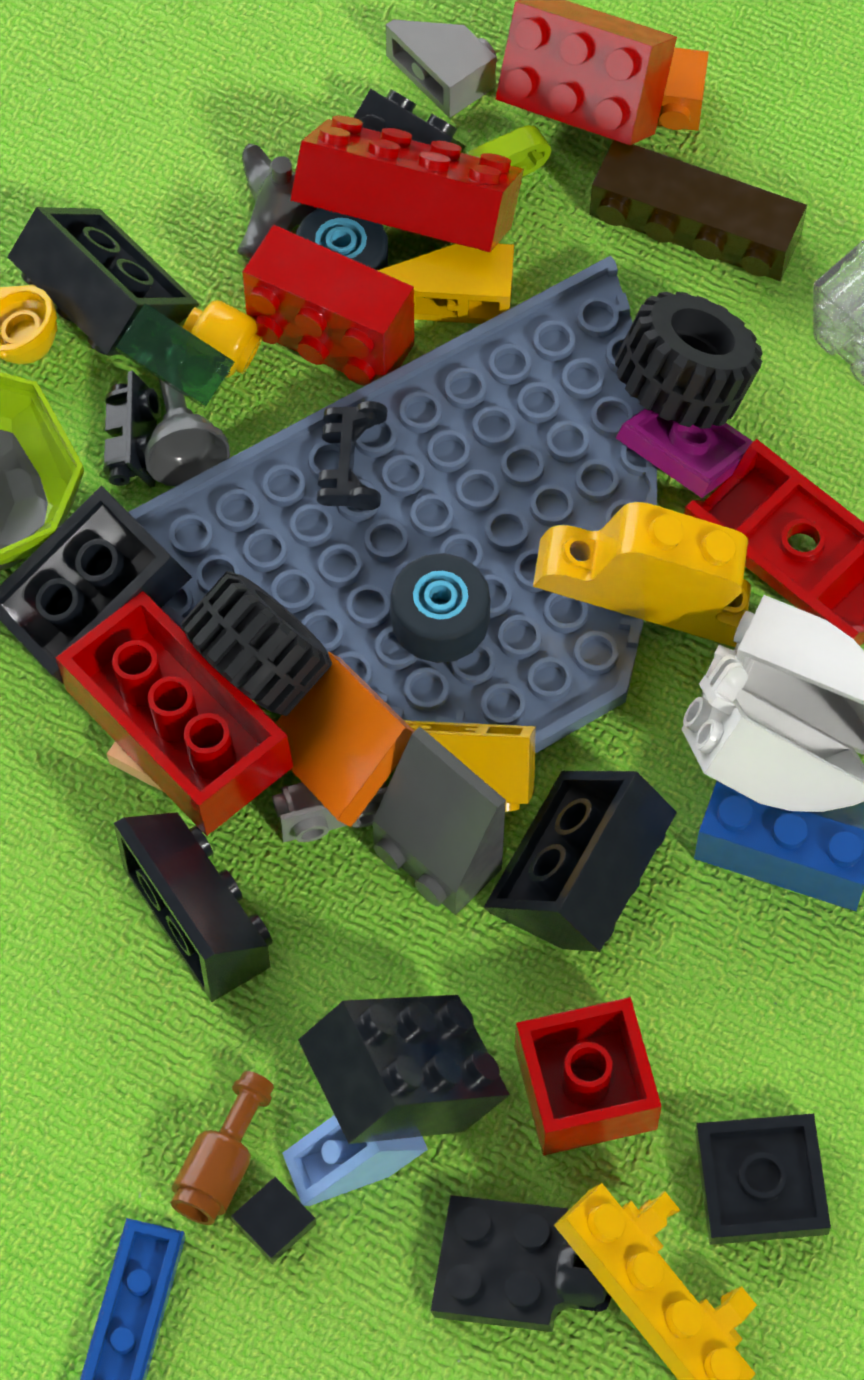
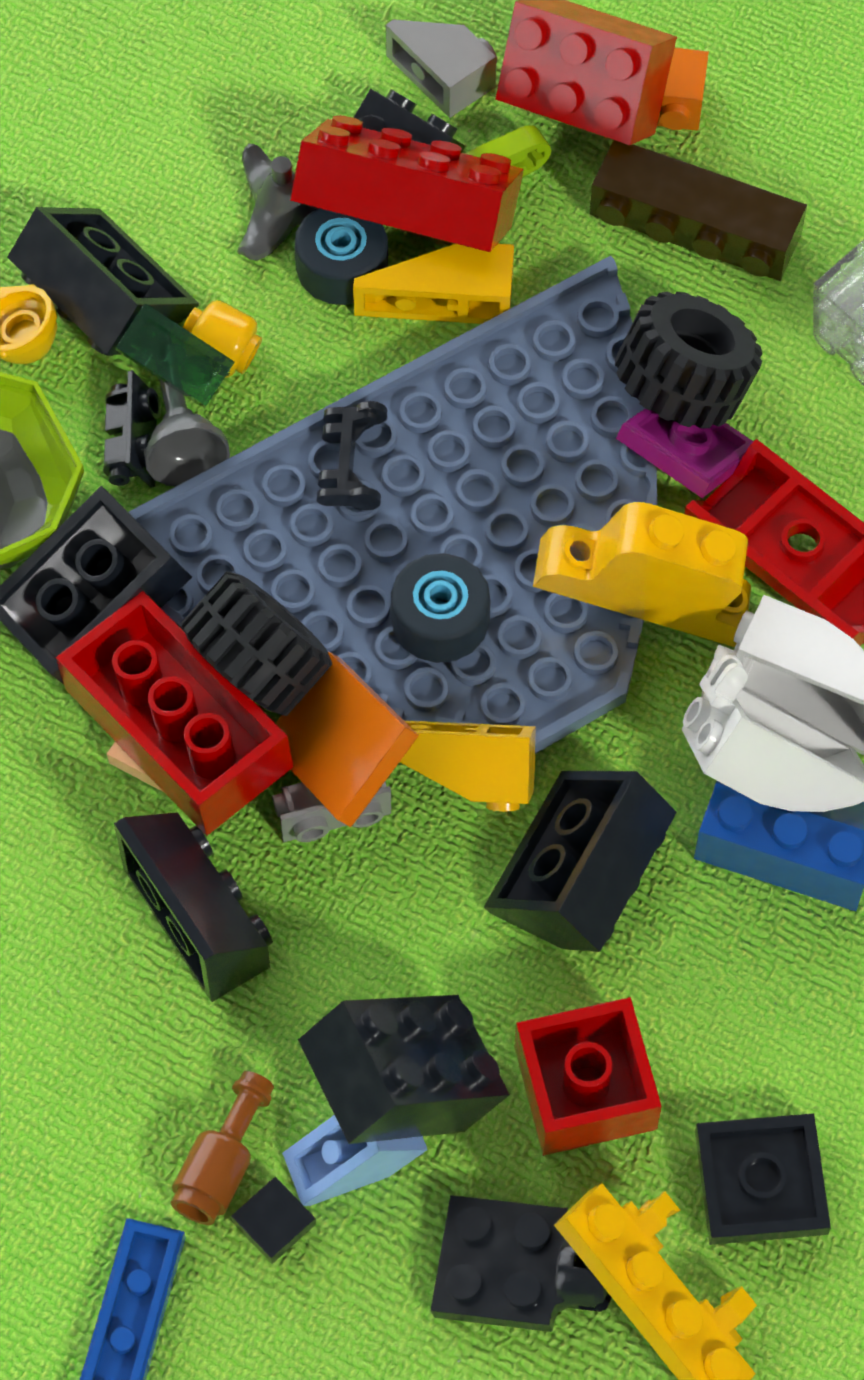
(329, 307): red brick -> none
(440, 824): dark grey slope -> none

